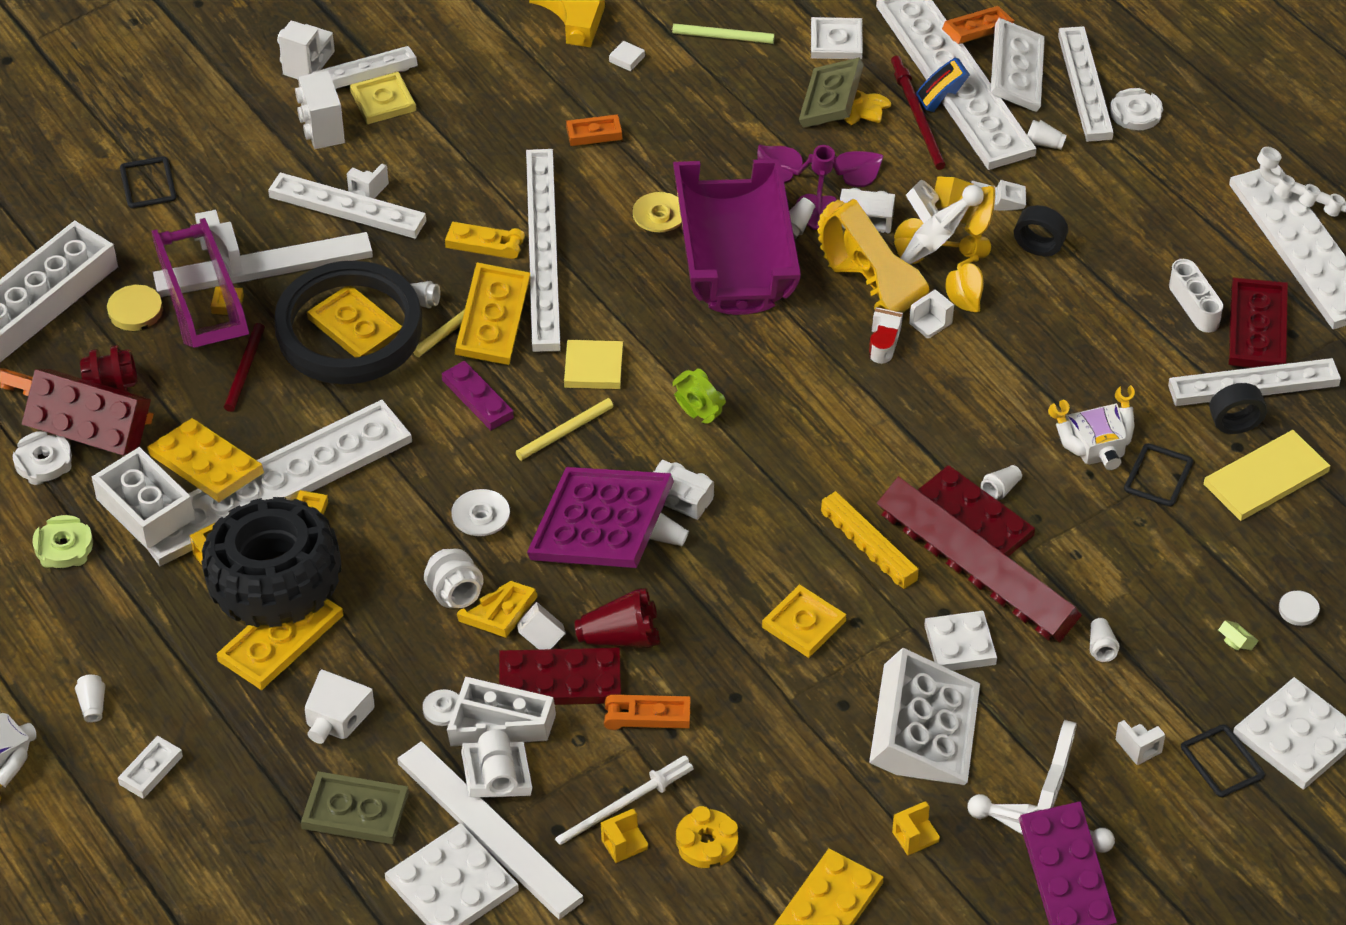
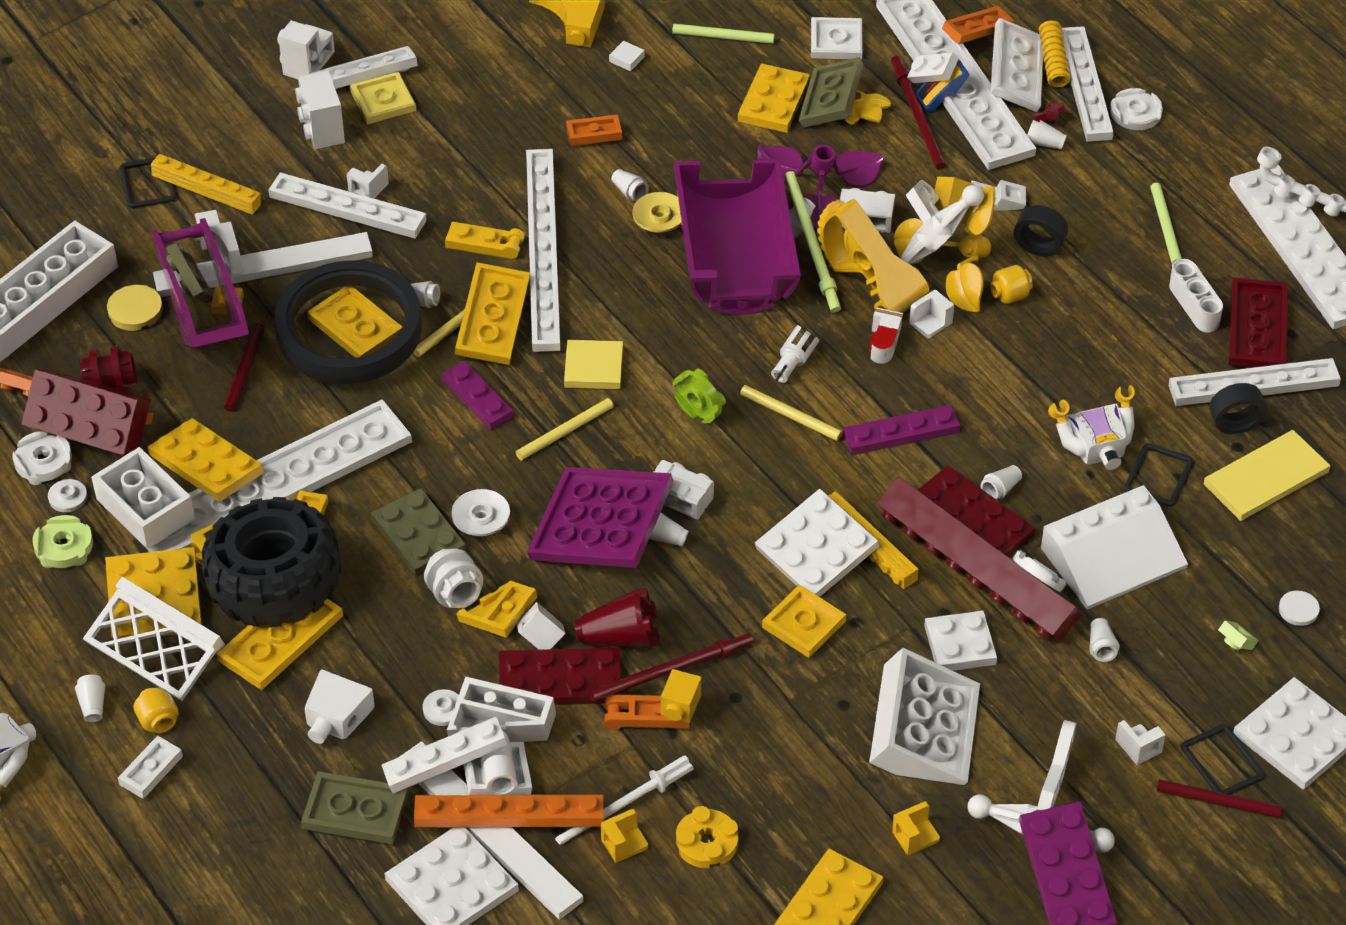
(67, 495): none -> white piece
(156, 710): none -> yellow head
(161, 614): none -> white fence
(164, 574): none -> yellow plate
(193, 281): none -> olive plate
(206, 184): none -> yellow piece
(416, 529): none -> olive plate
(444, 755): none -> white plate
(508, 810): none -> orange plate
(630, 184): none -> white cone
(680, 696): none -> yellow brick
(722, 648): none -> dark red bar
(774, 98): none -> yellow plate
(791, 413): none -> light yellow bar
(793, 355): none -> white arm
(817, 544): none -> white plate
(826, 284): none -> yellowish green bar
(901, 430): none -> magenta plate
(932, 67): none -> white plate
(1011, 284): none -> yellow head
(1039, 571): none -> white tile
(1051, 113): none -> dark red piece
(1054, 54): none -> yellow piece
(1113, 547): none -> white slope
(1165, 222): none -> yellowish green bar
(1219, 798): none -> dark red bar

